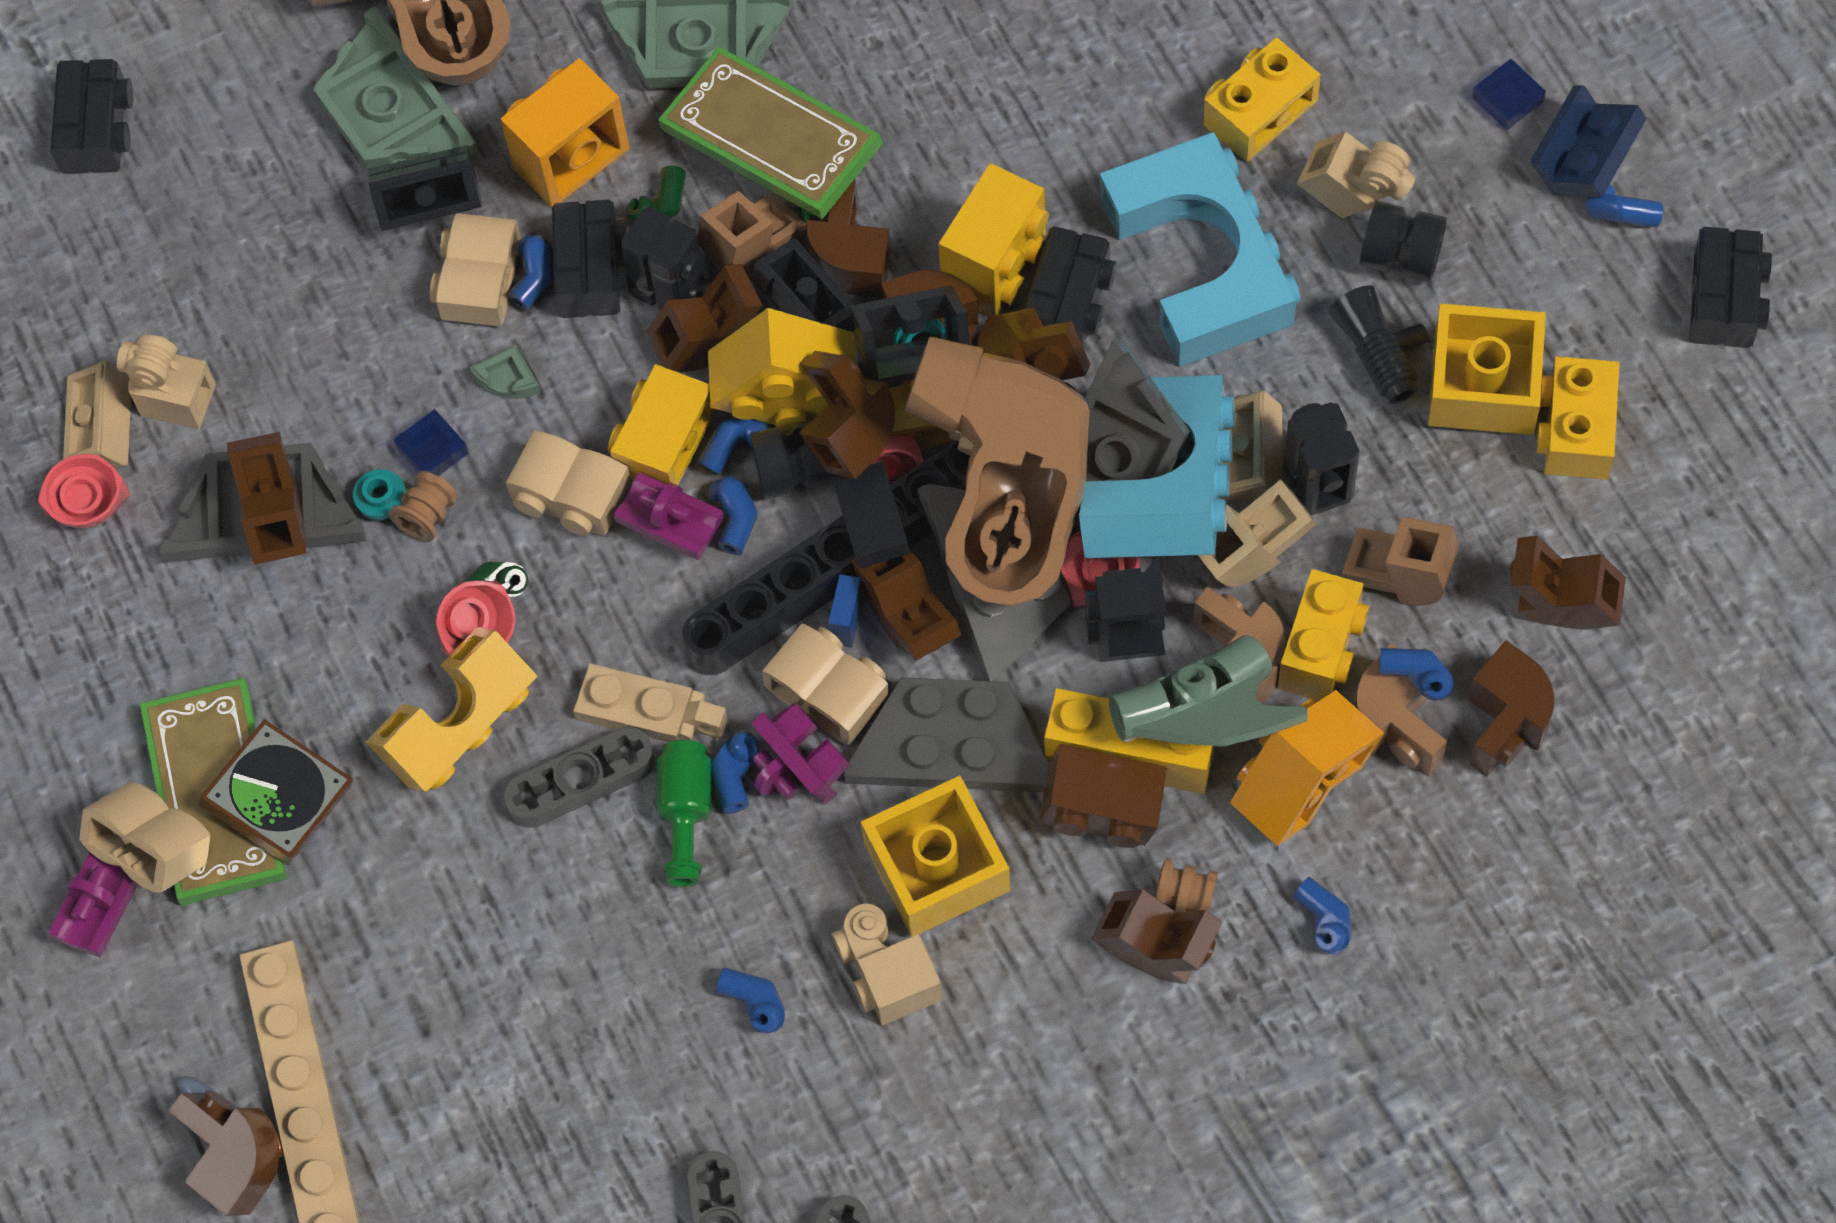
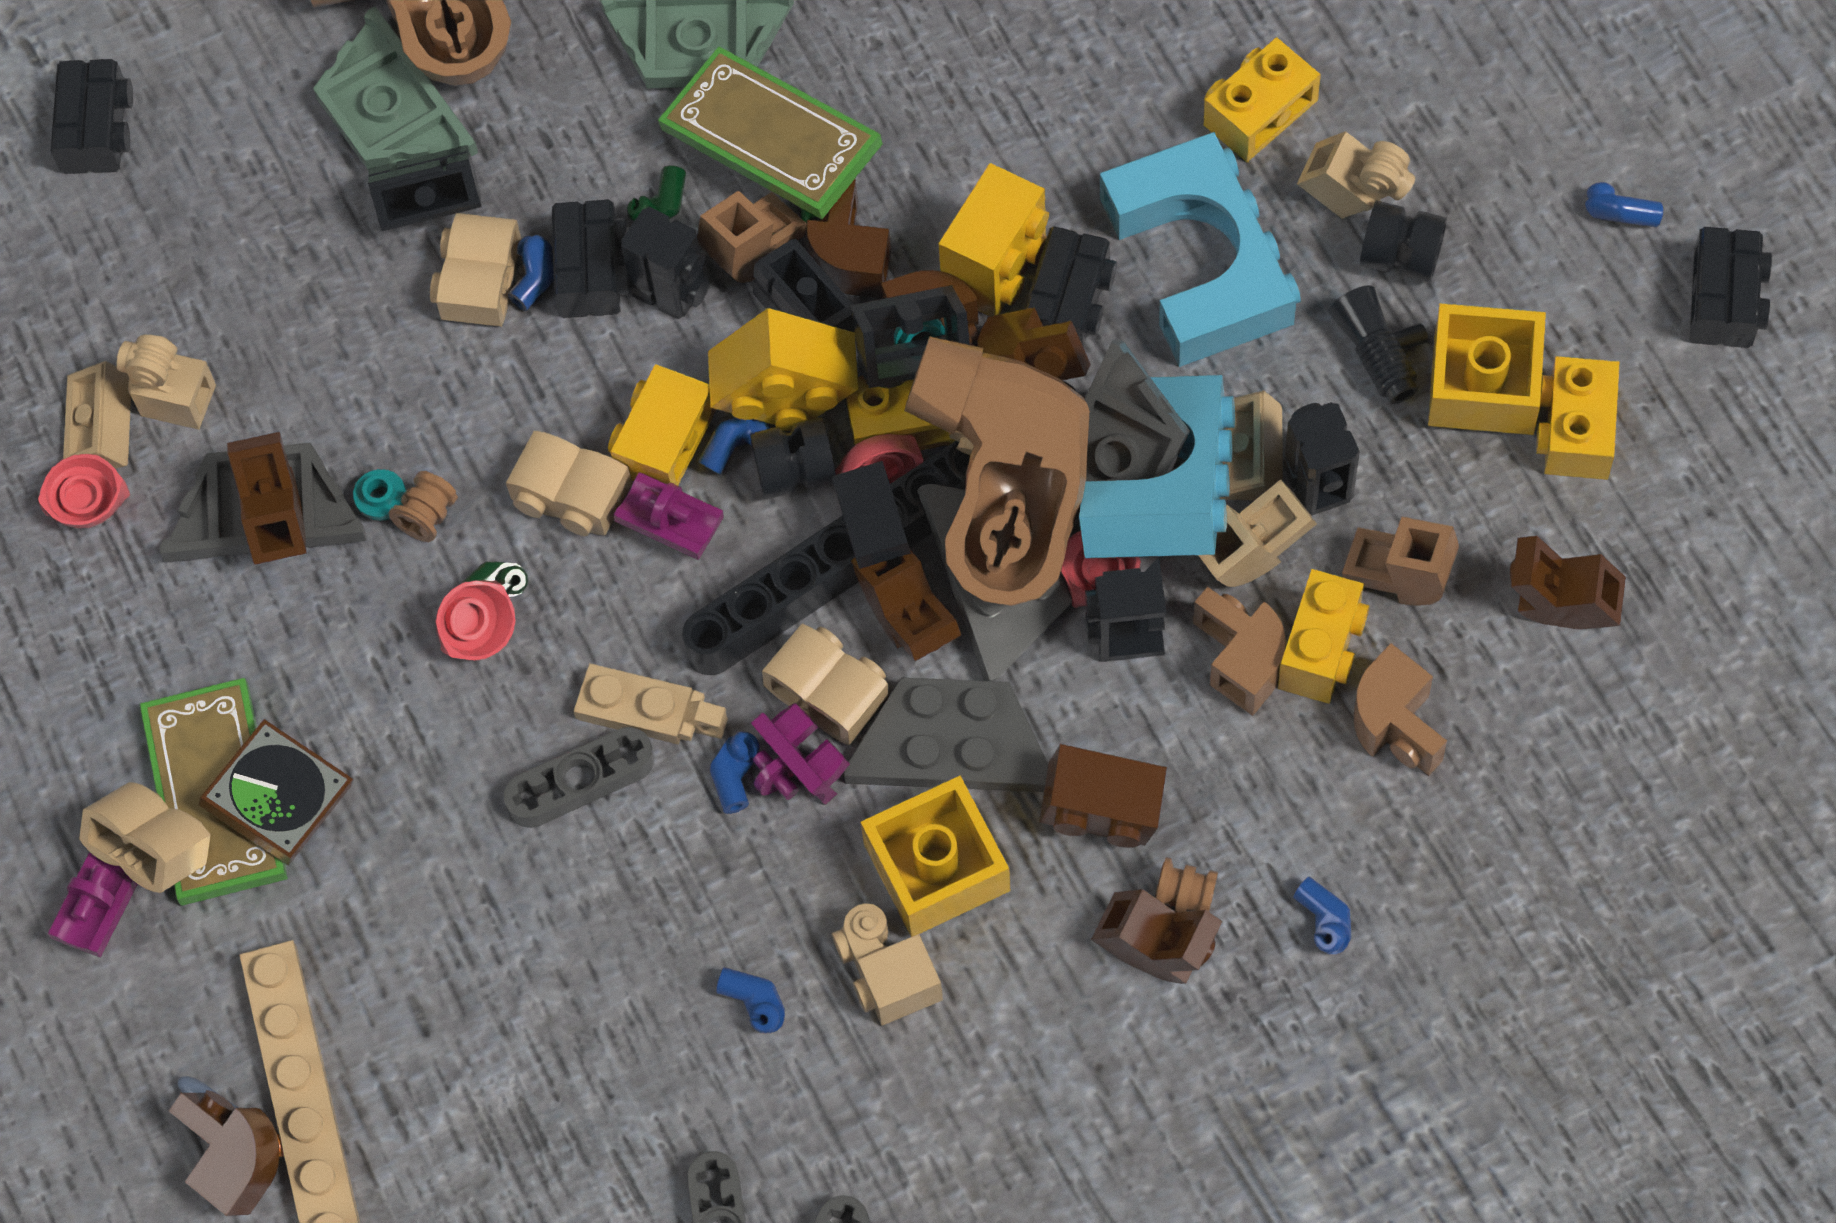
(431, 445): clear blue tile -> none
(487, 681): yellow arch -> none
(506, 375): sand green tile -> none
(565, 132): light orange brick -> none
(683, 800): green piece -> none
(693, 326): reddish brown brick -> none
(741, 513): blue arm -> none
(846, 609): blue tile -> none
(857, 418): reddish brown brick -> none
(1087, 724): yellow arch -> none
(1205, 701): sand green pin -> none
(1301, 766): light orange brick -> none
(1421, 668): blue arm -> none
(1508, 94): clear blue tile -> none
(1518, 698): reddish brown brick -> none
(1586, 144): dark blue bracket -> none

